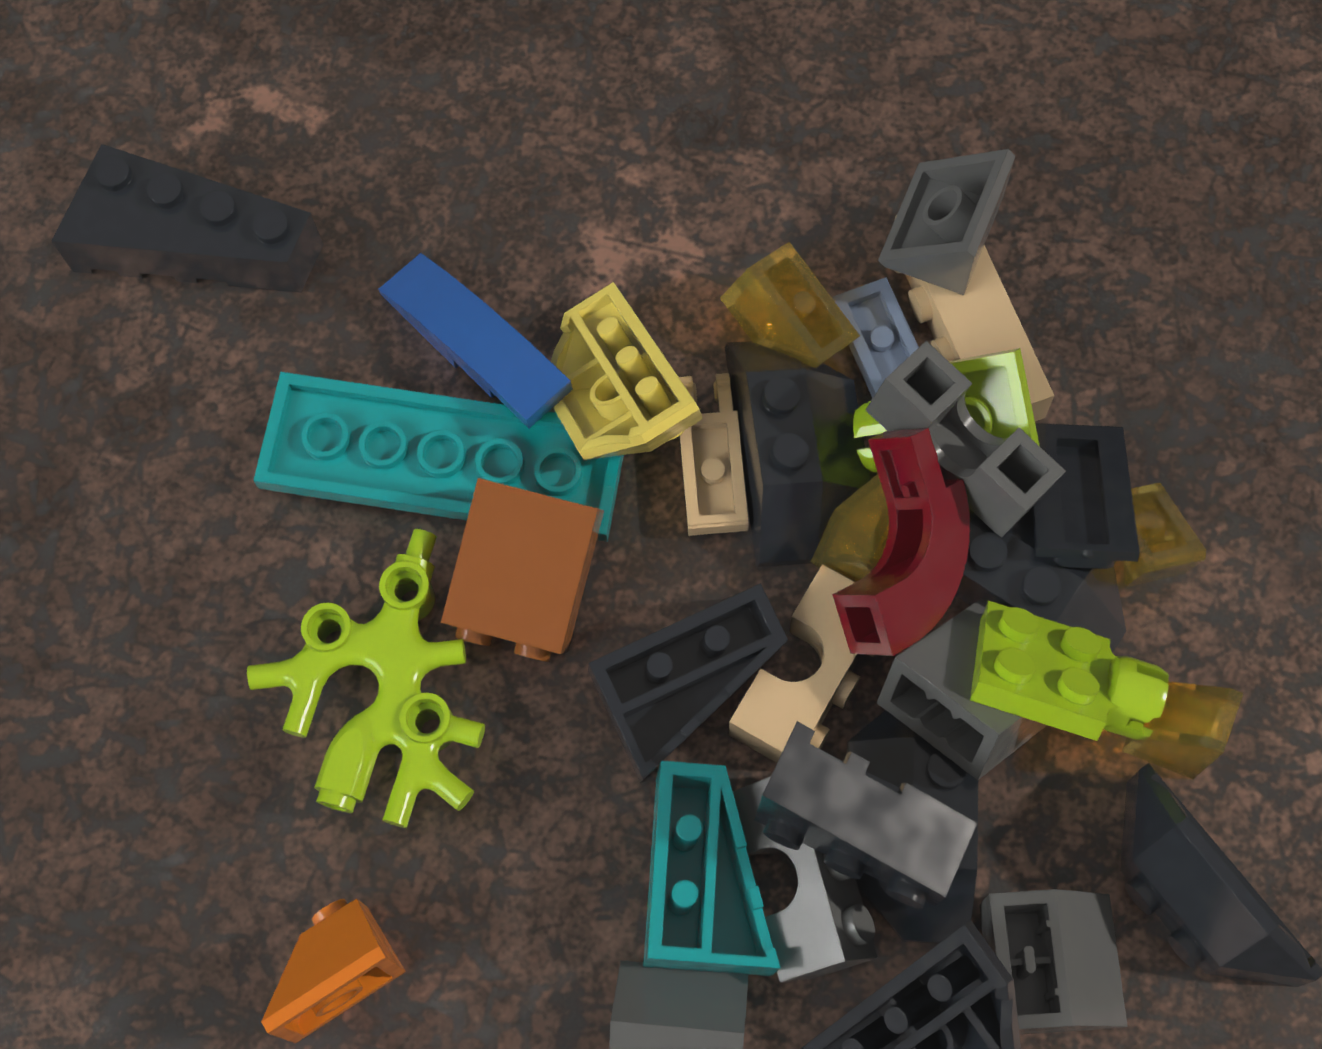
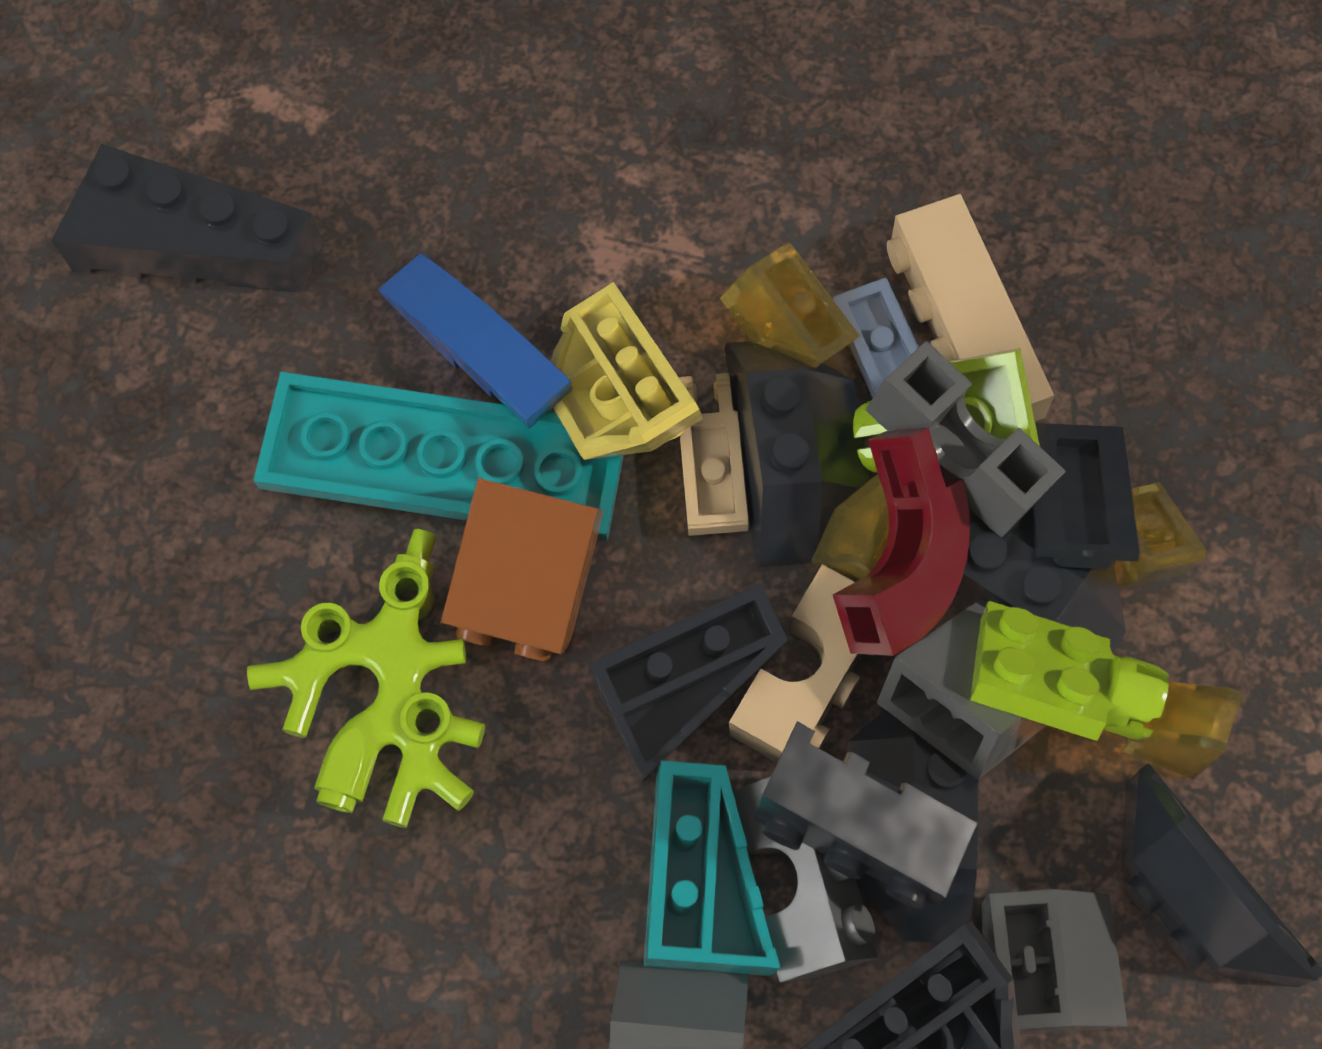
(330, 970): orange slope -> none
(947, 218): dark grey slope -> none

